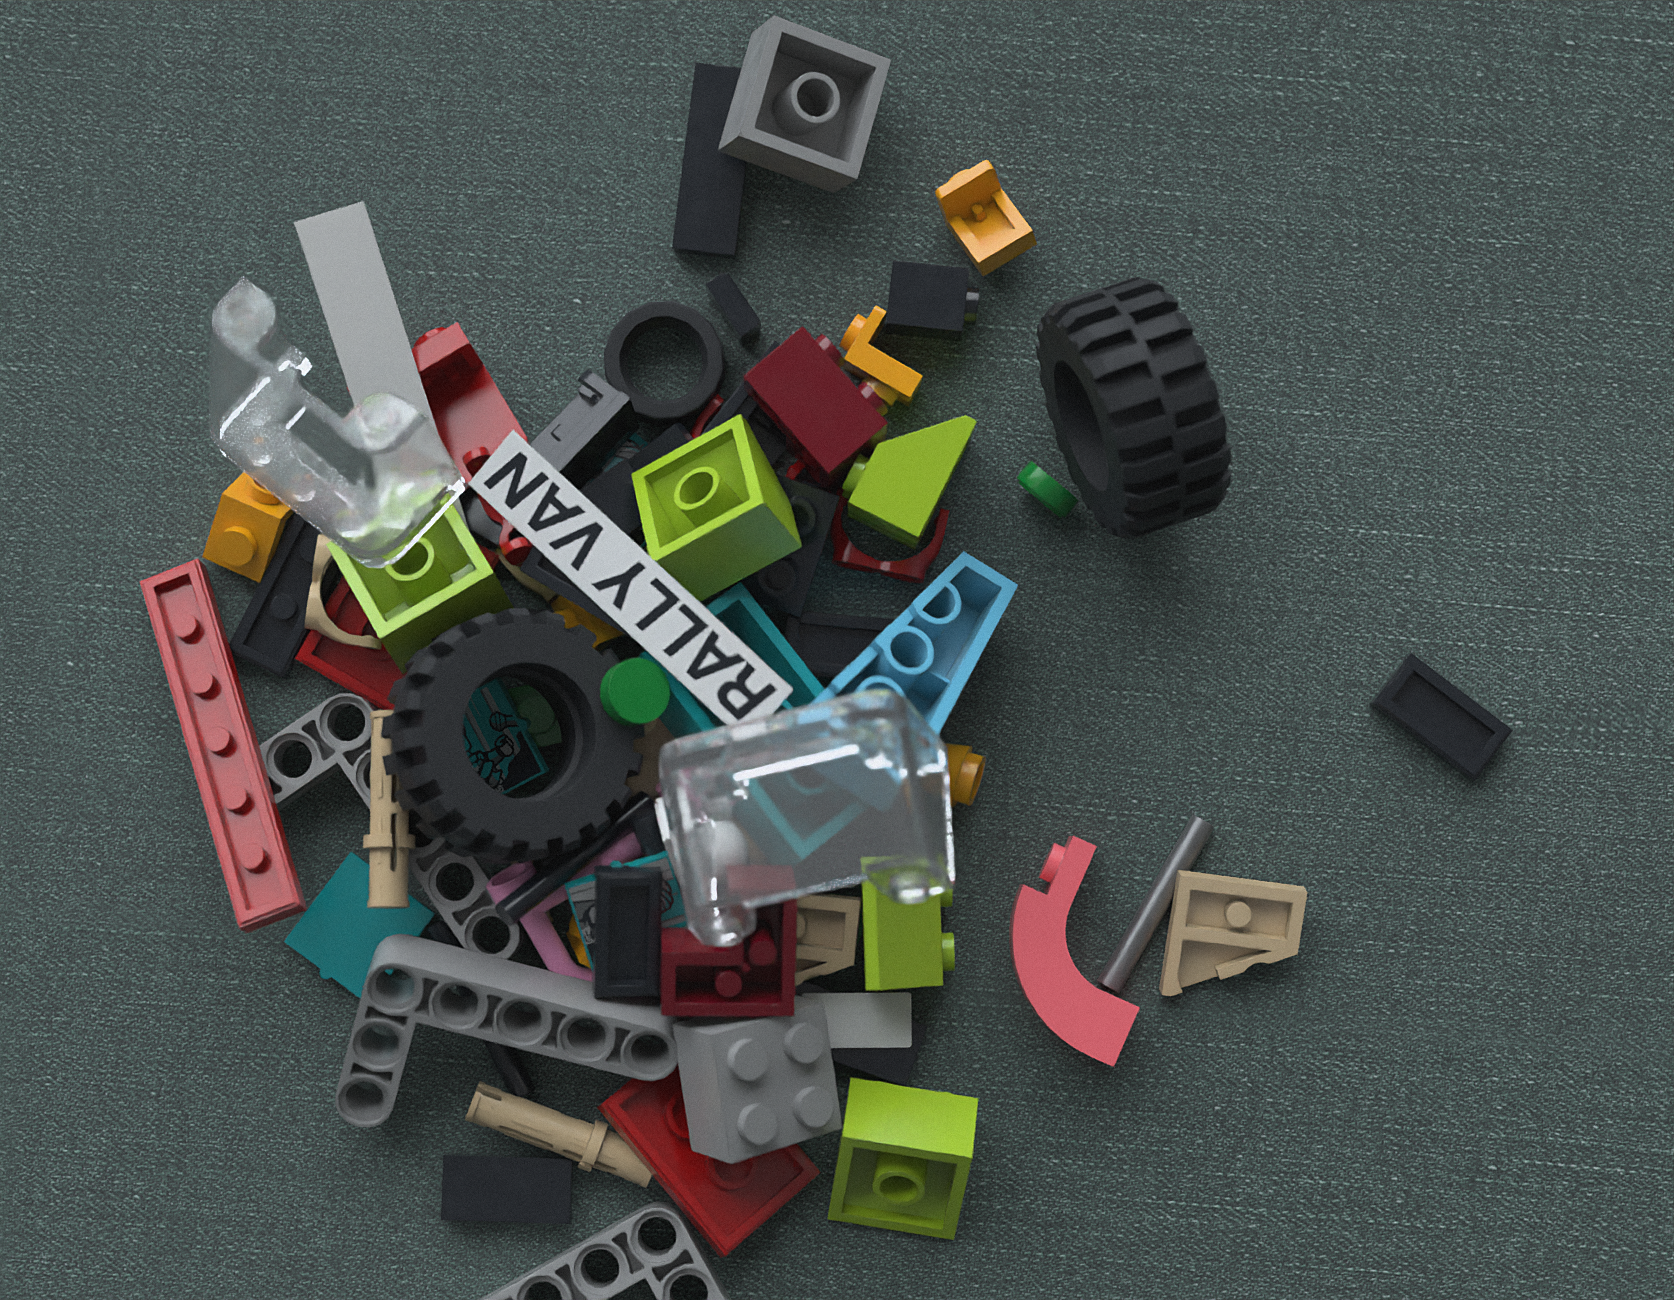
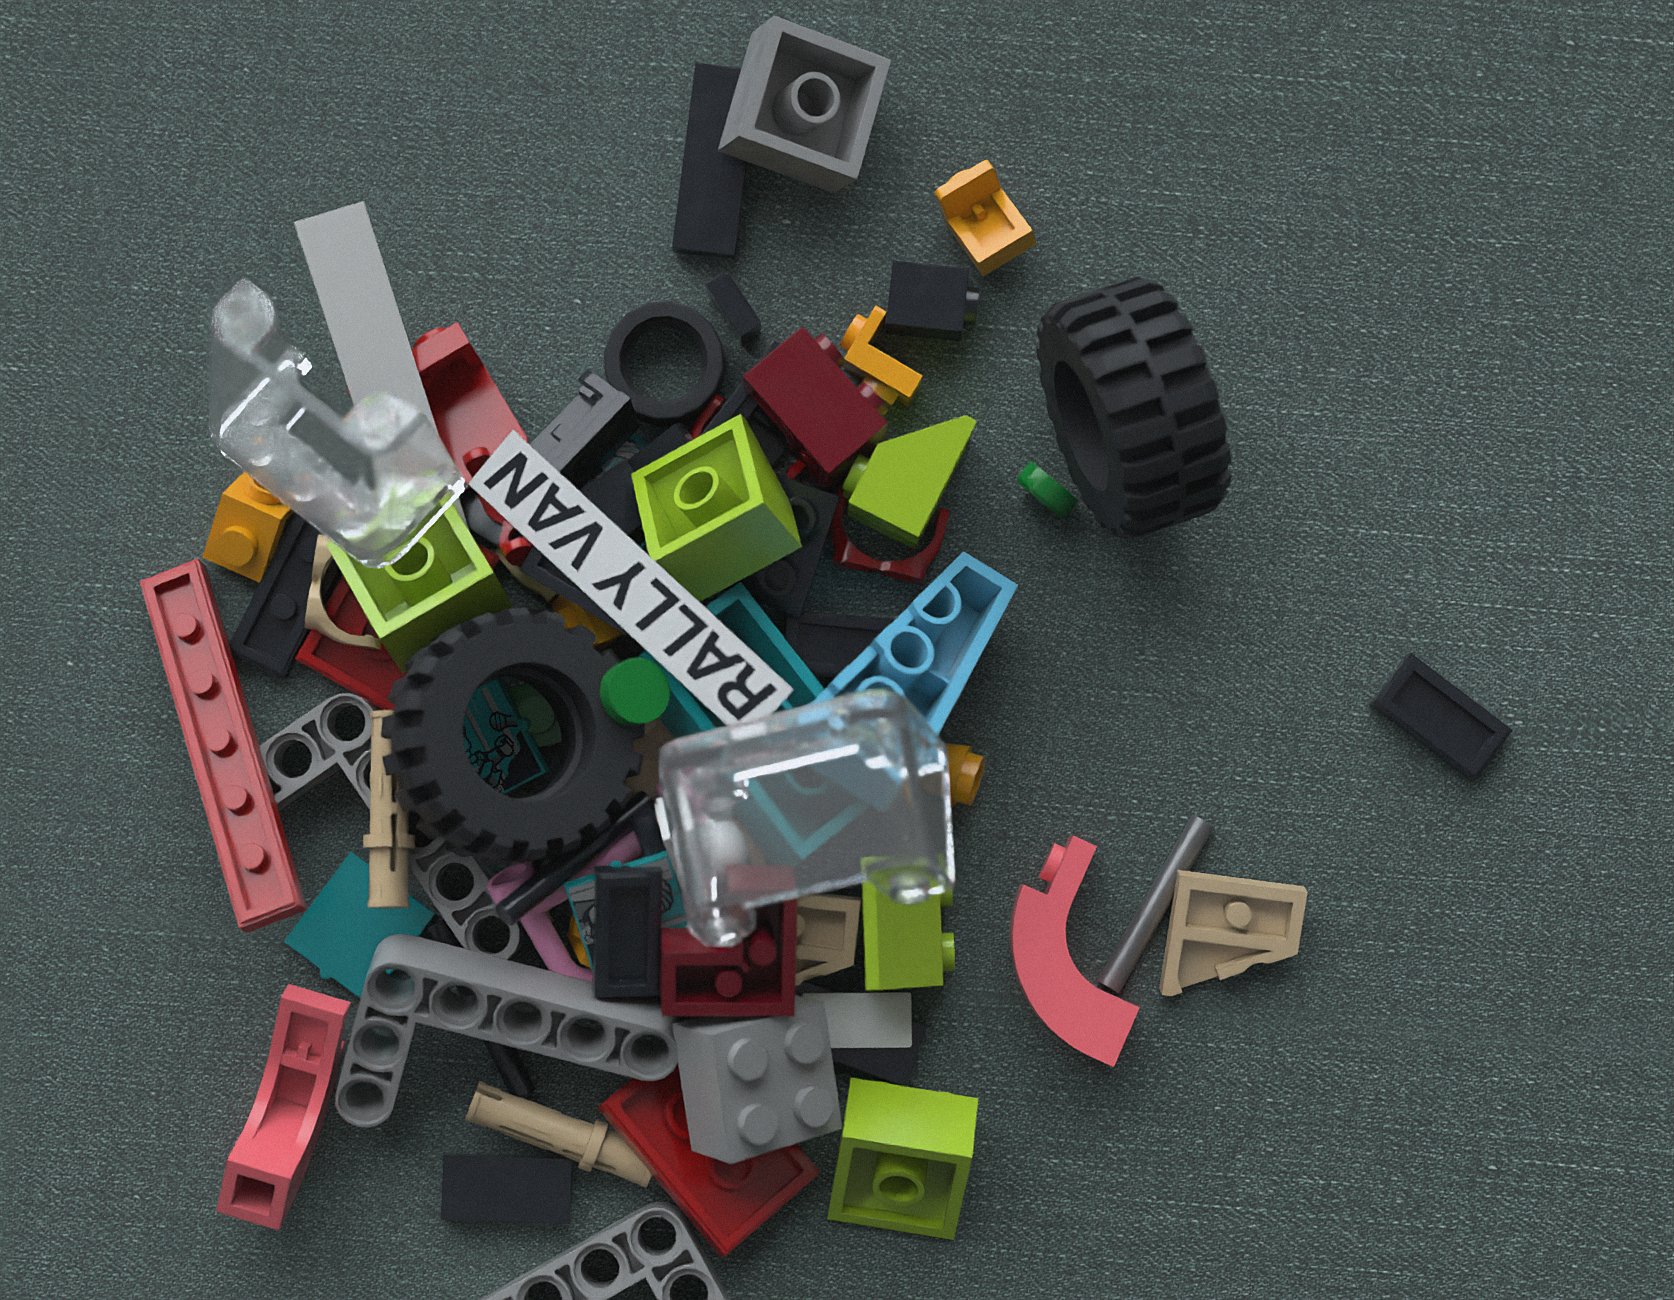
(288, 1110): none -> coral arch

